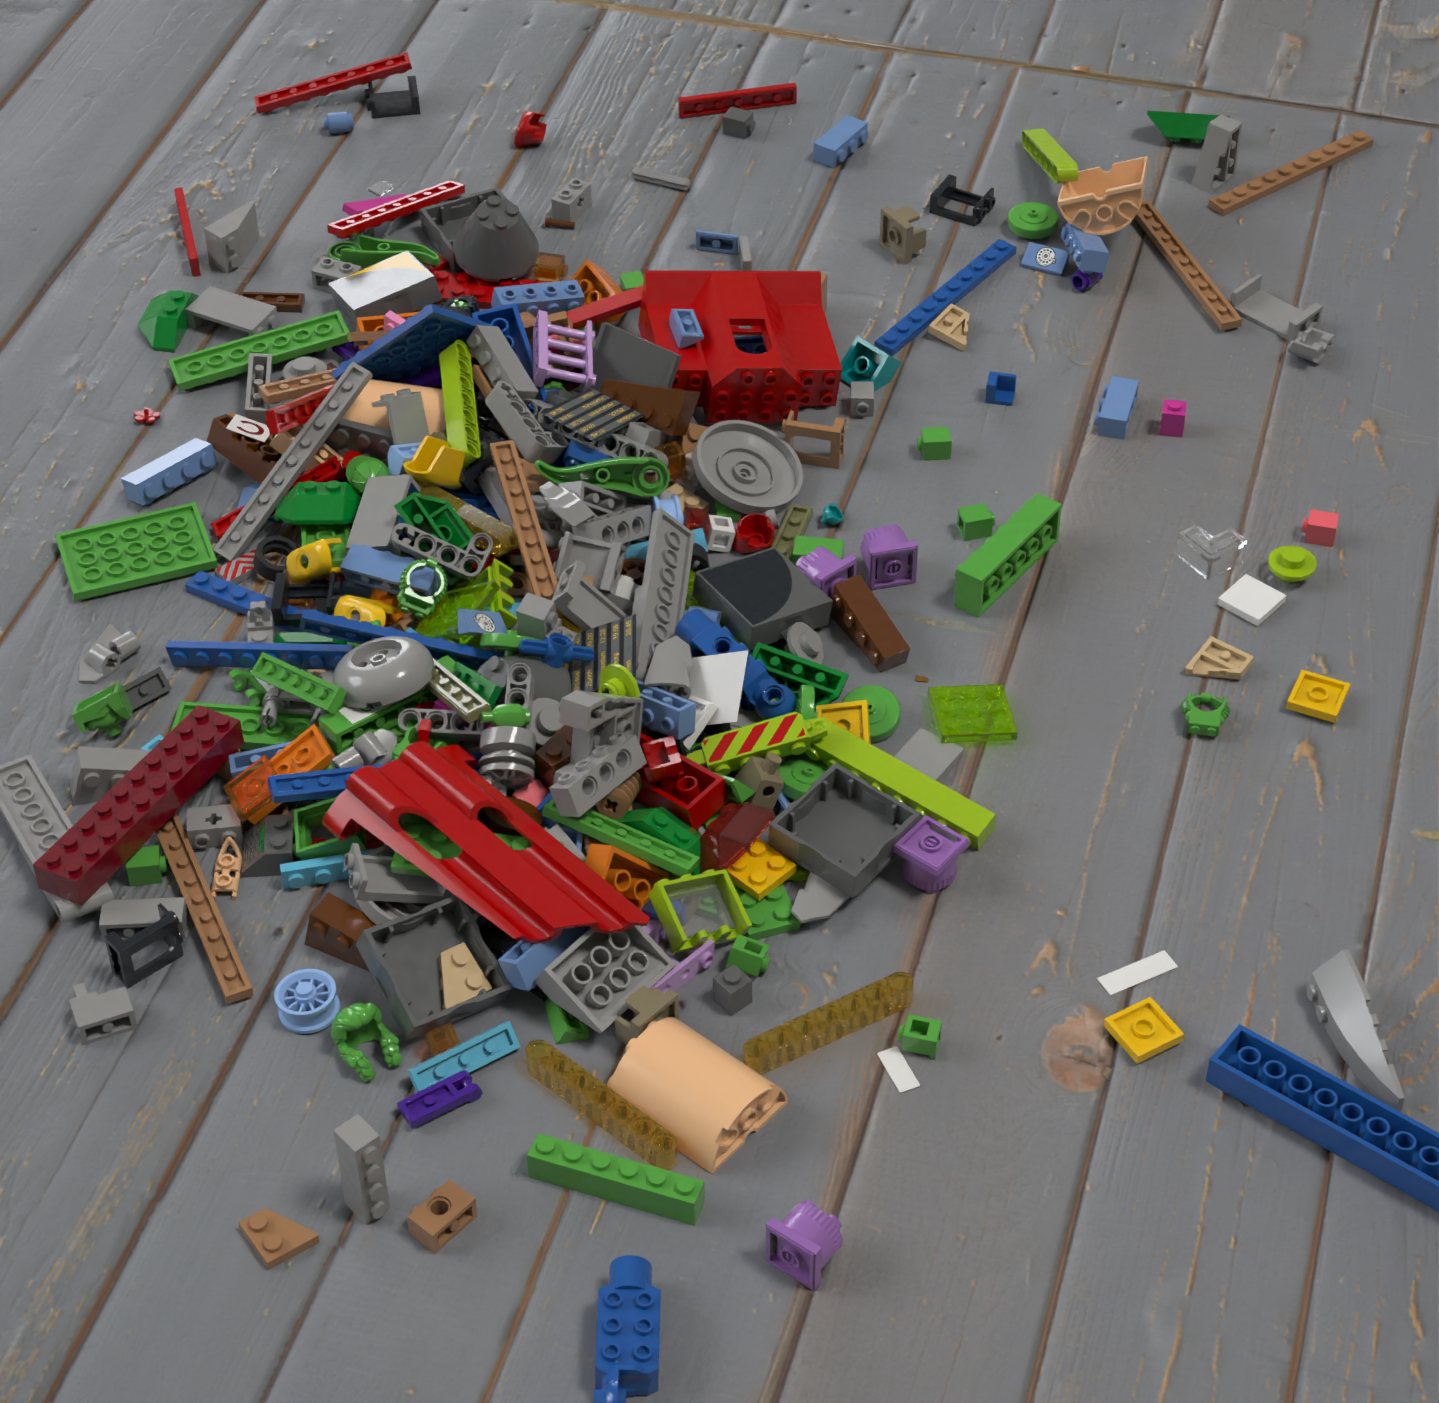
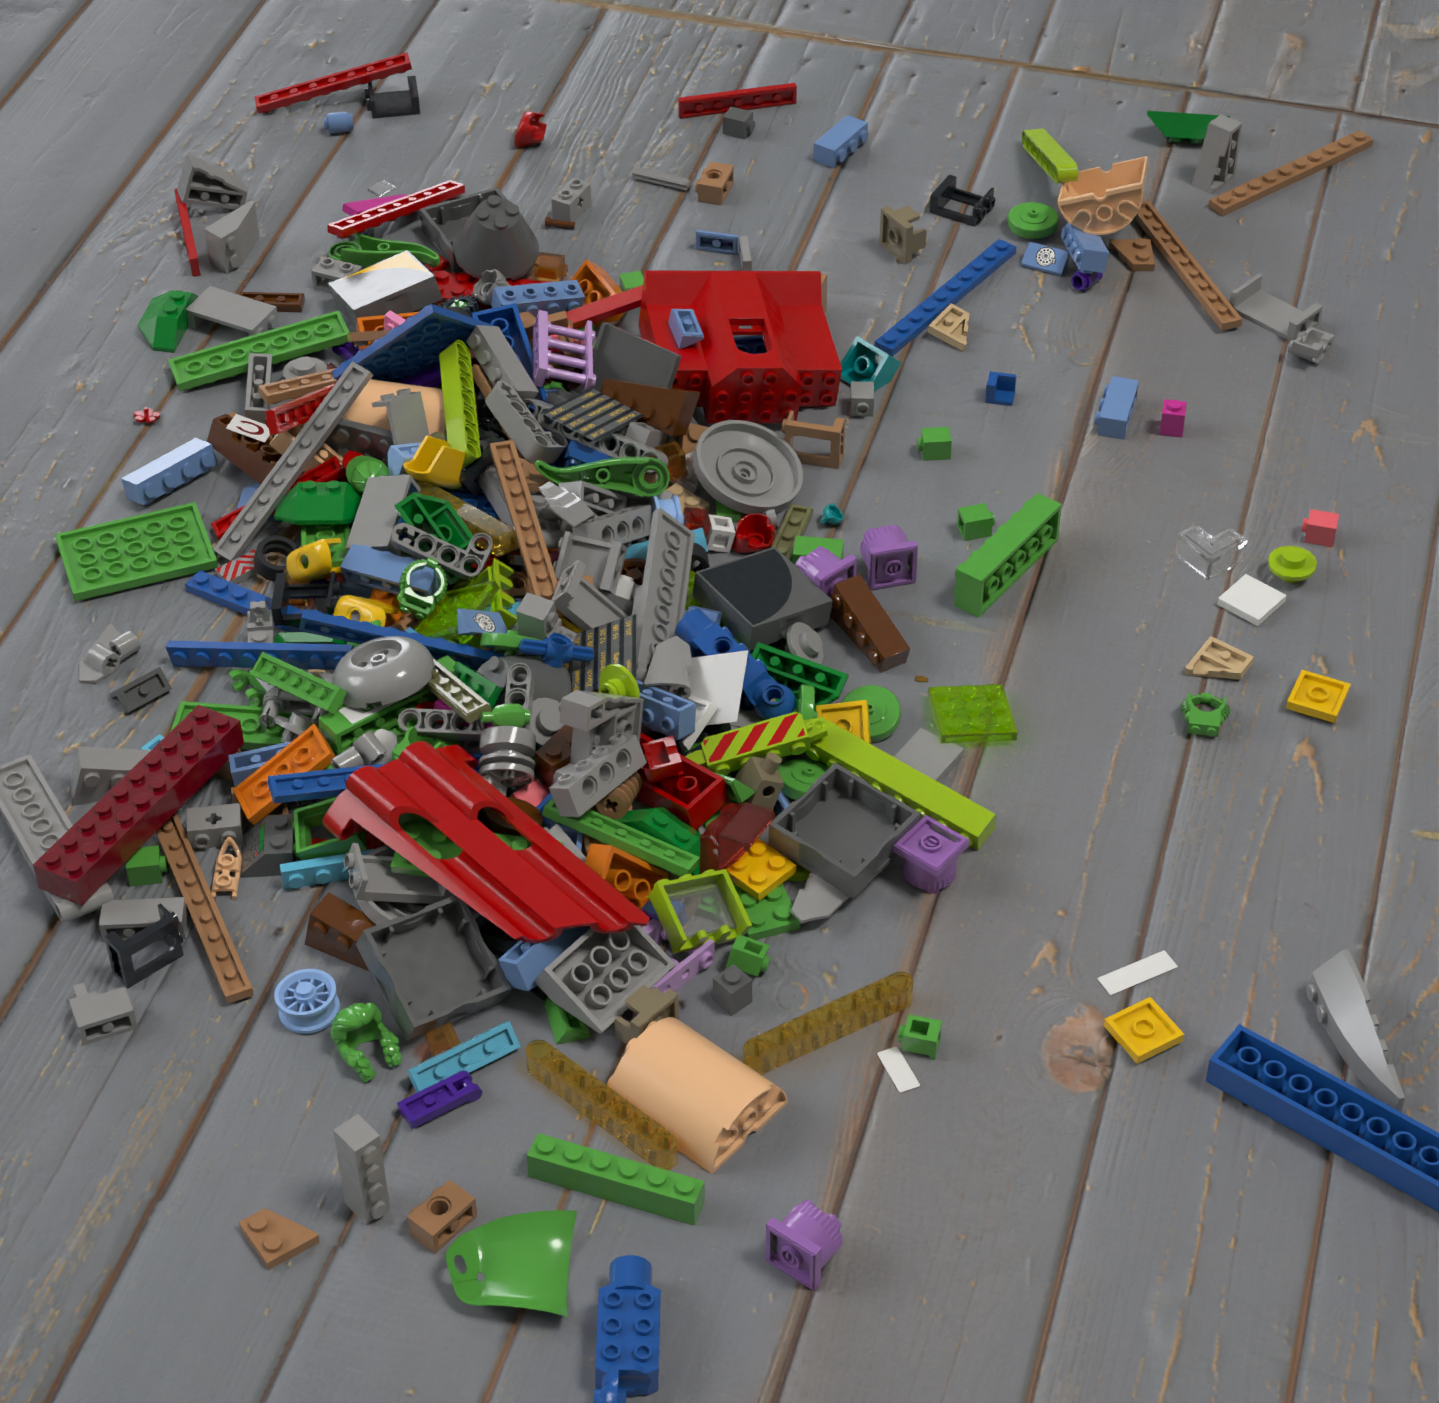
(103, 710): bright green brick -> none
(209, 185): none -> light grey wedge
(249, 789): clear orange tile -> none
(294, 726): none -> light grey piece
(424, 730): red tile -> none
(460, 976): tan wing -> none
(484, 288): none -> light grey hair
(521, 1259): none -> bright green piece
(715, 183): none -> medium nougat brick
(1135, 253): none -> medium nougat wing

